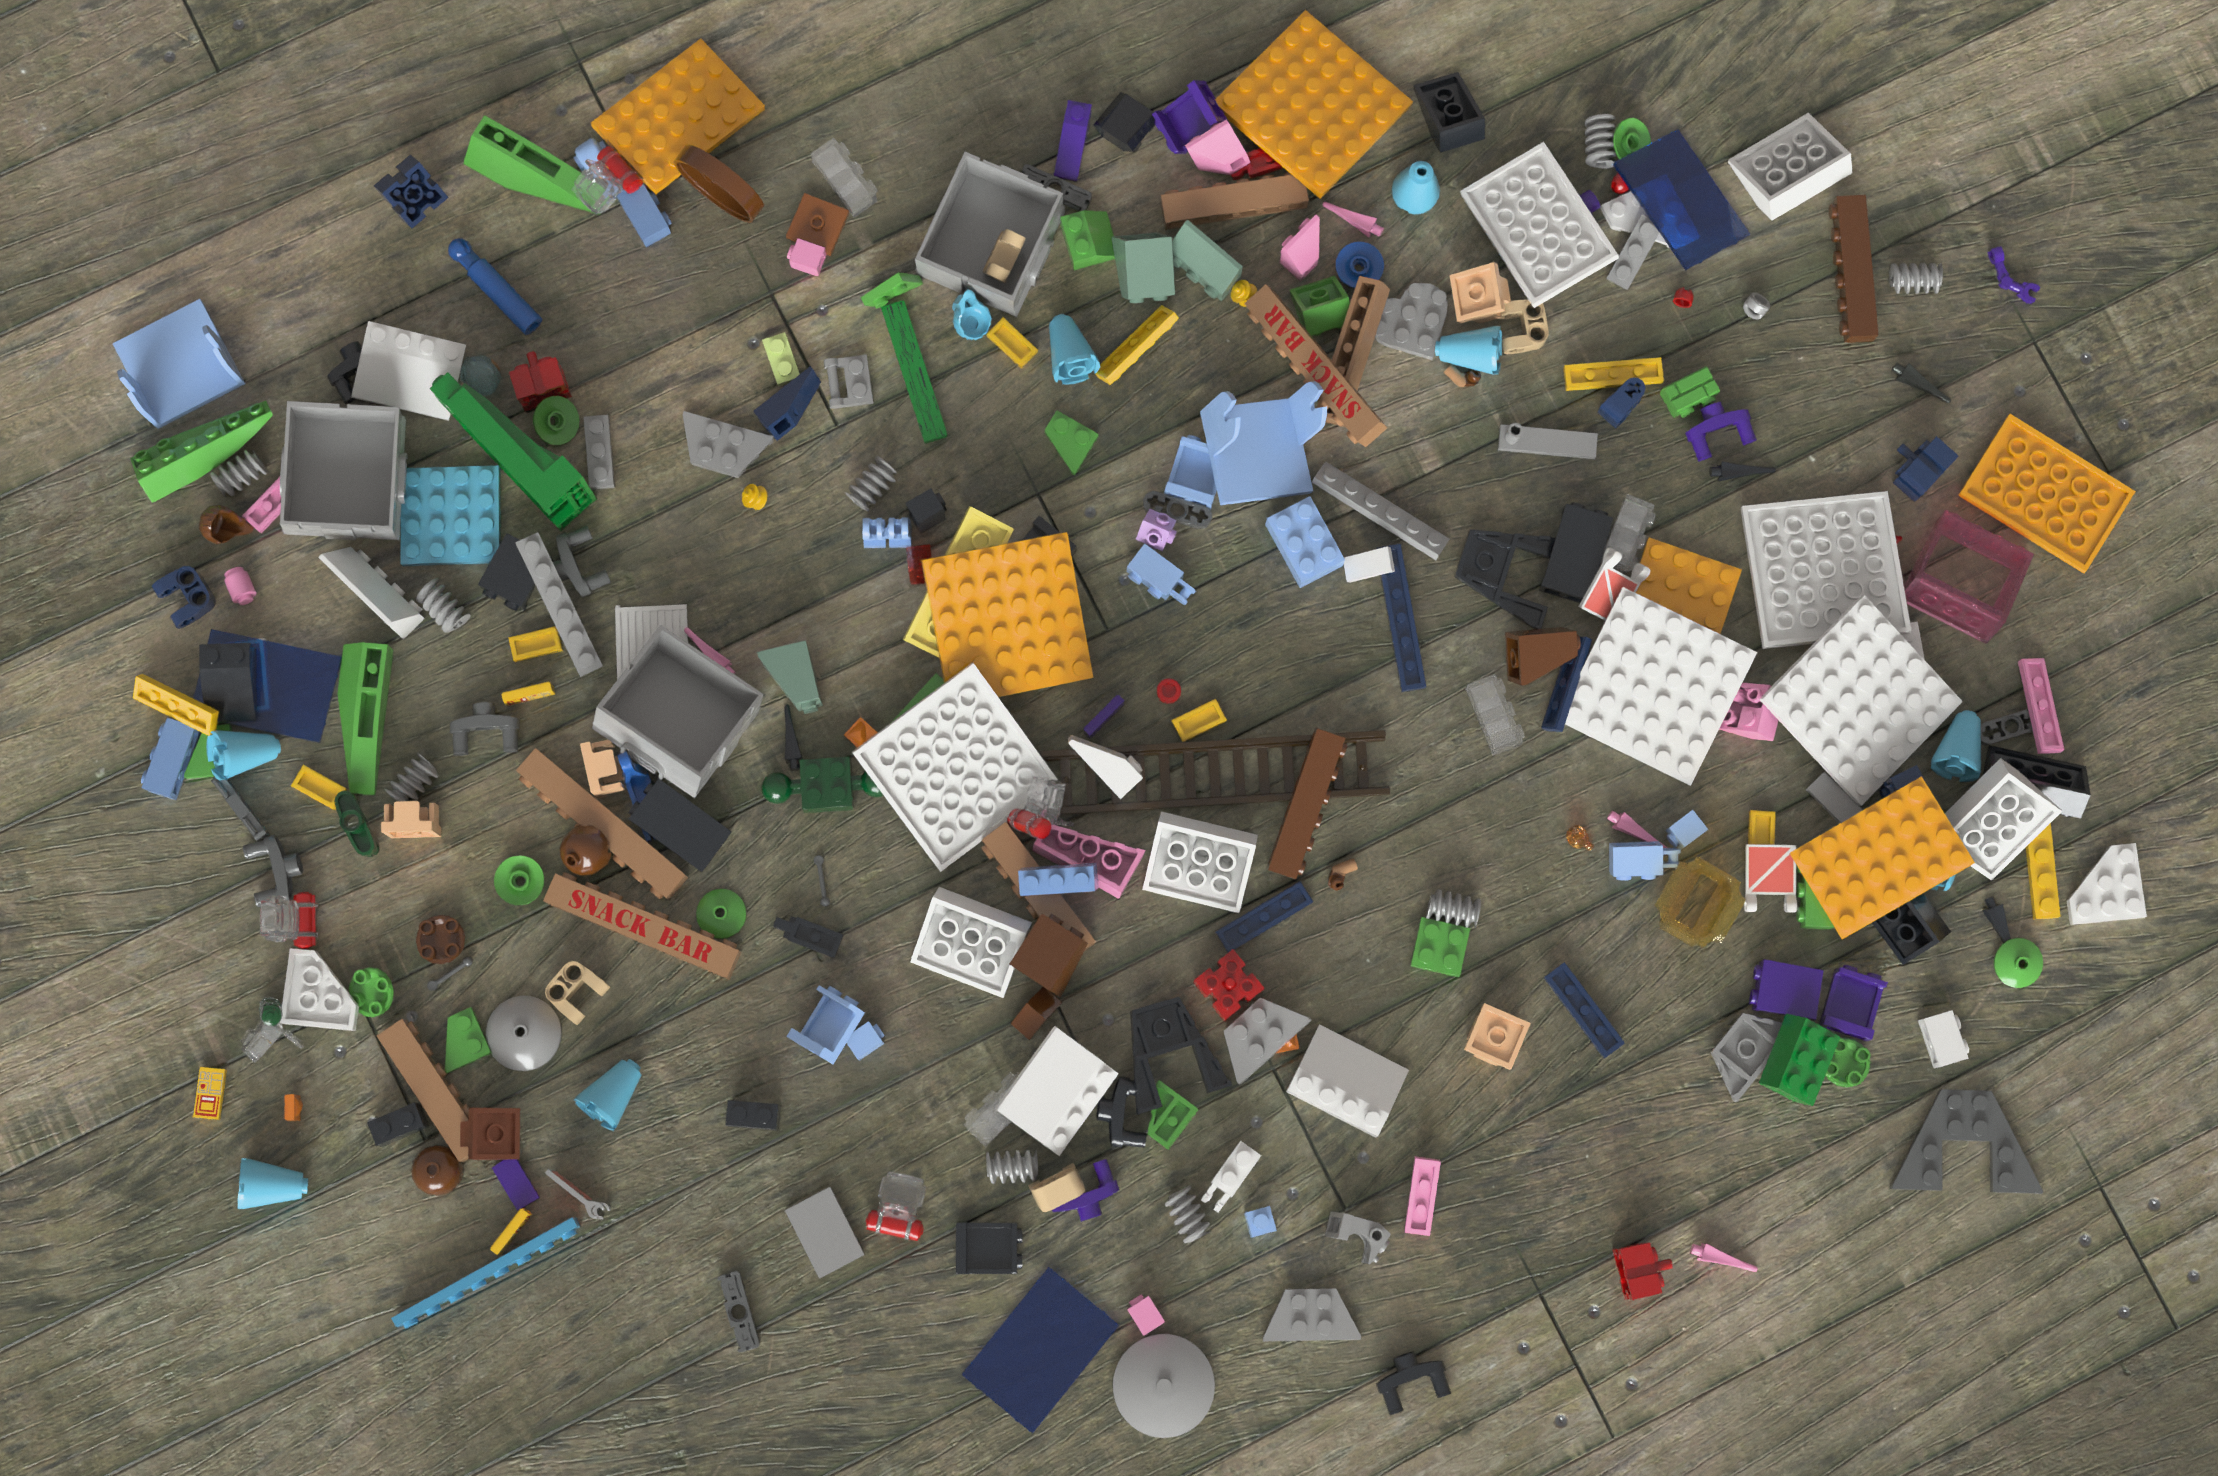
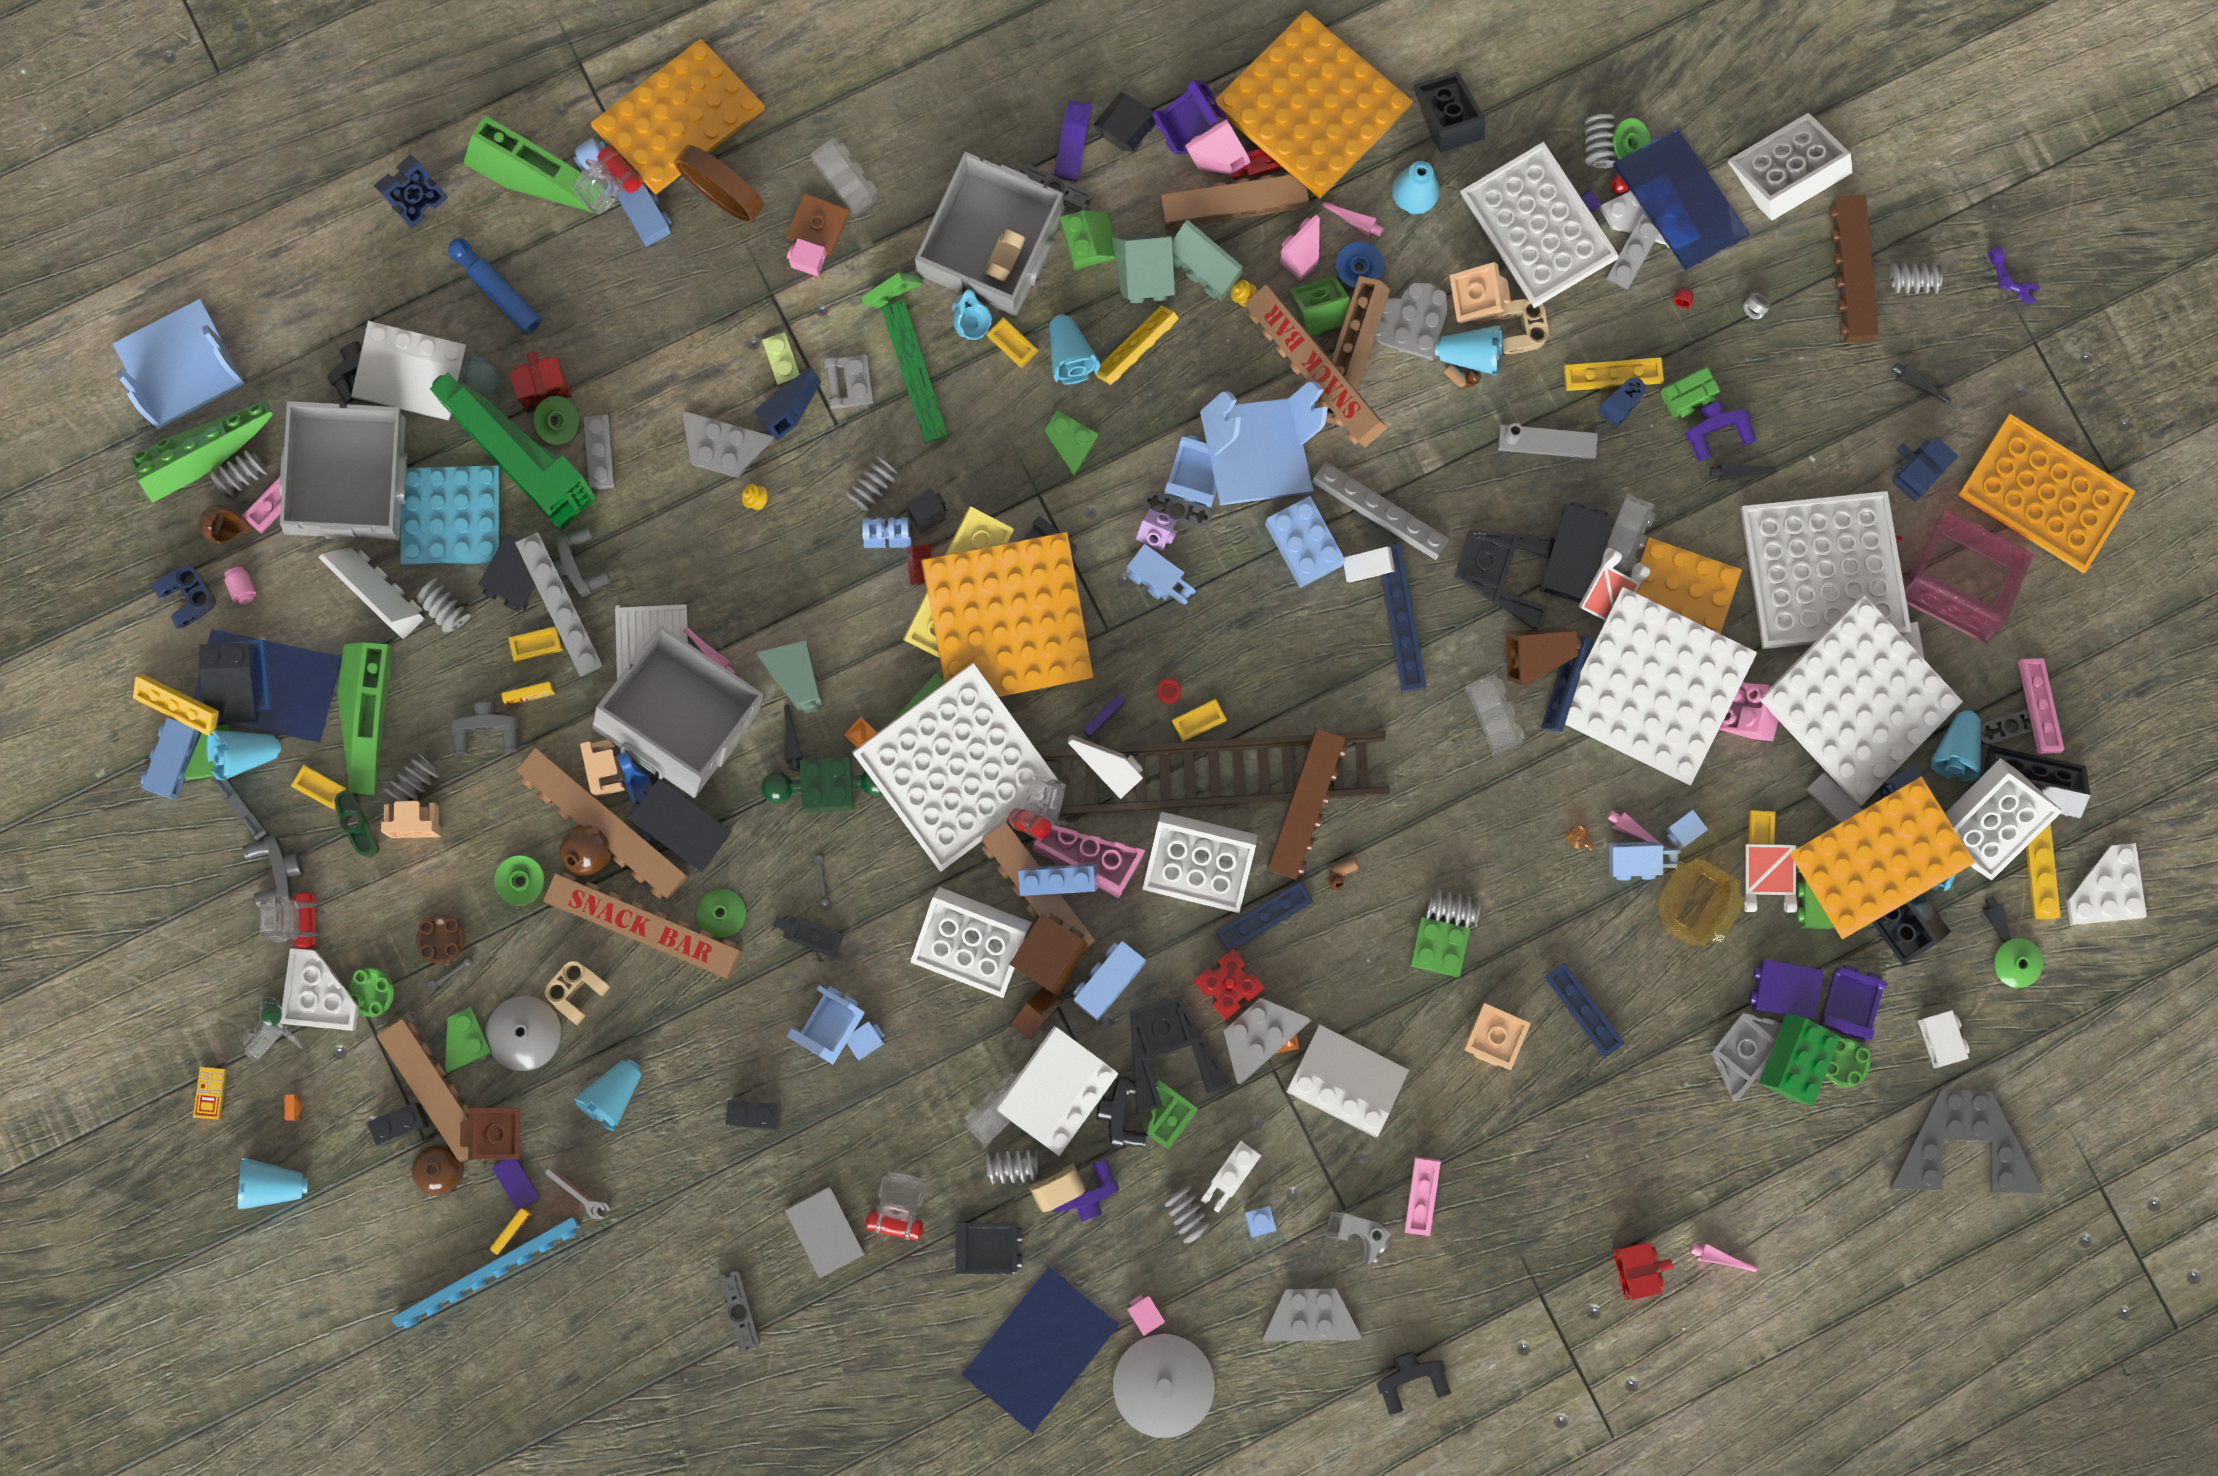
(1108, 980): none -> light blue brick

